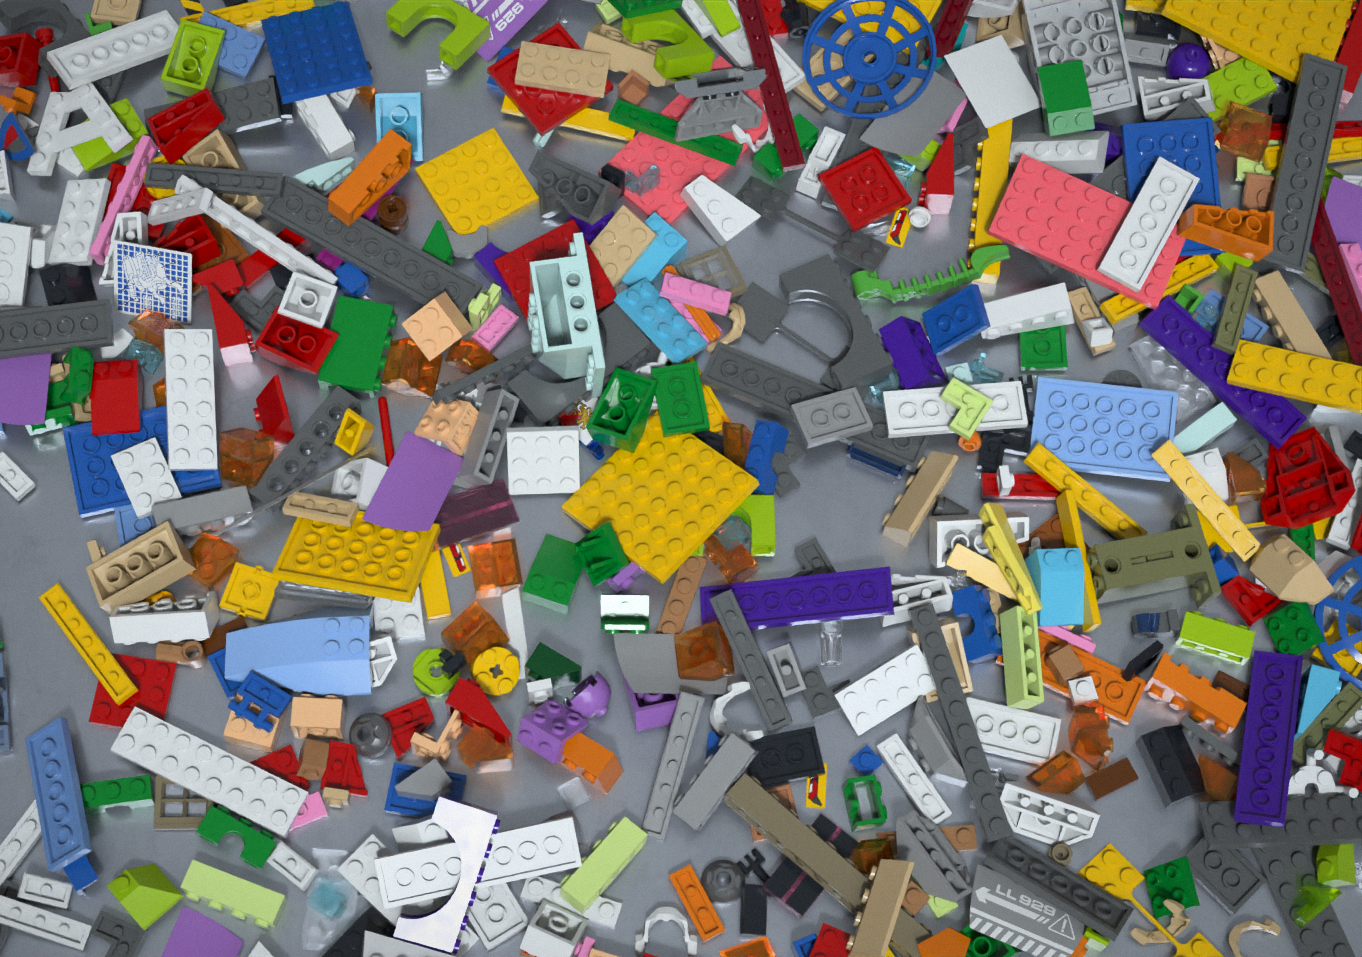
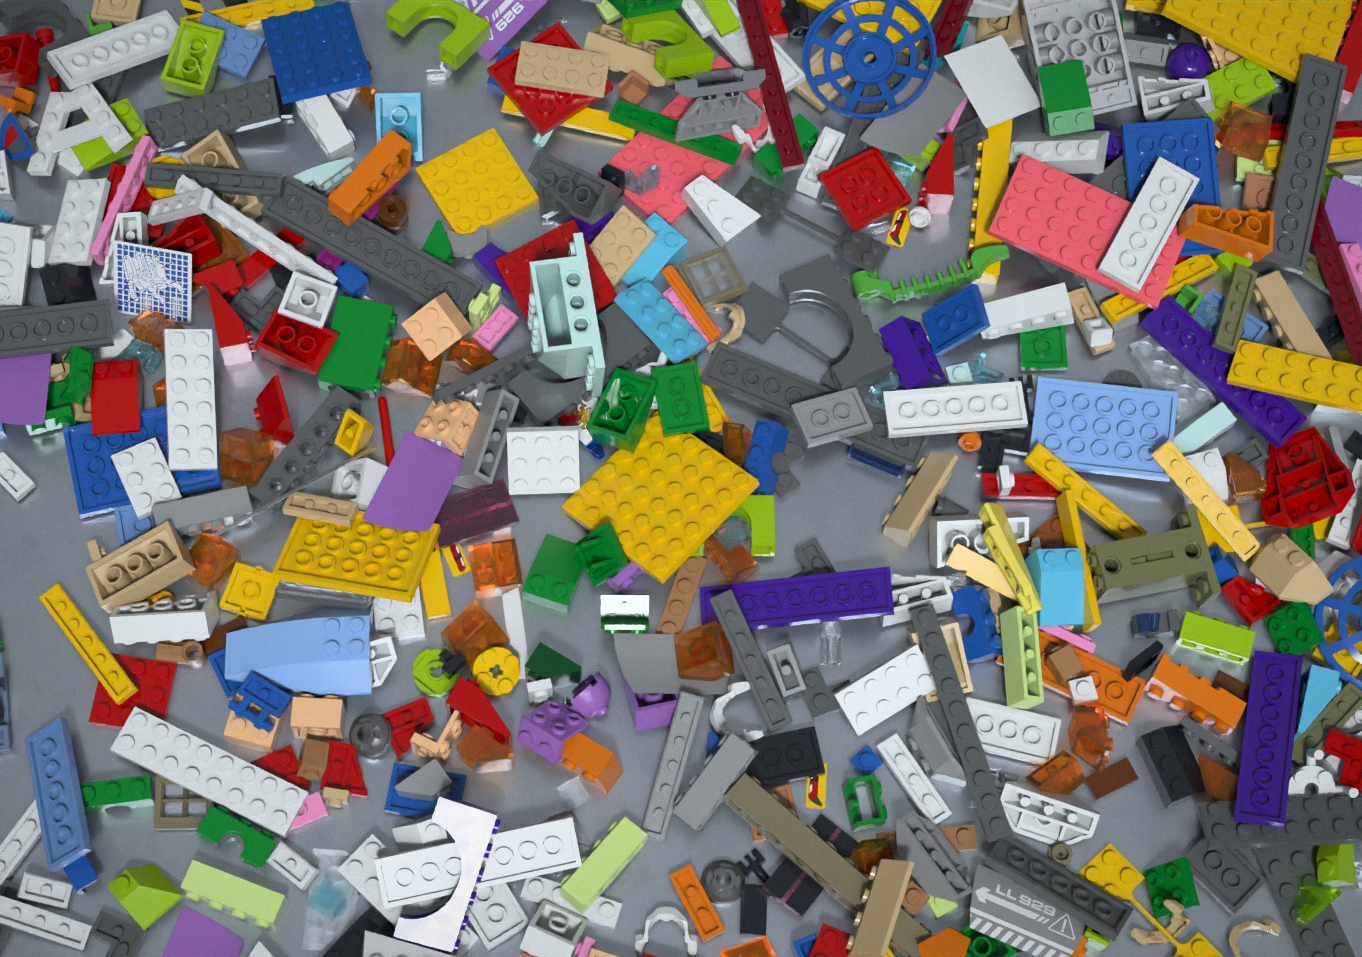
(185, 124): red wedge -> none
(695, 294): bright pink plate -> none
(971, 407): yellowish green plate -> none

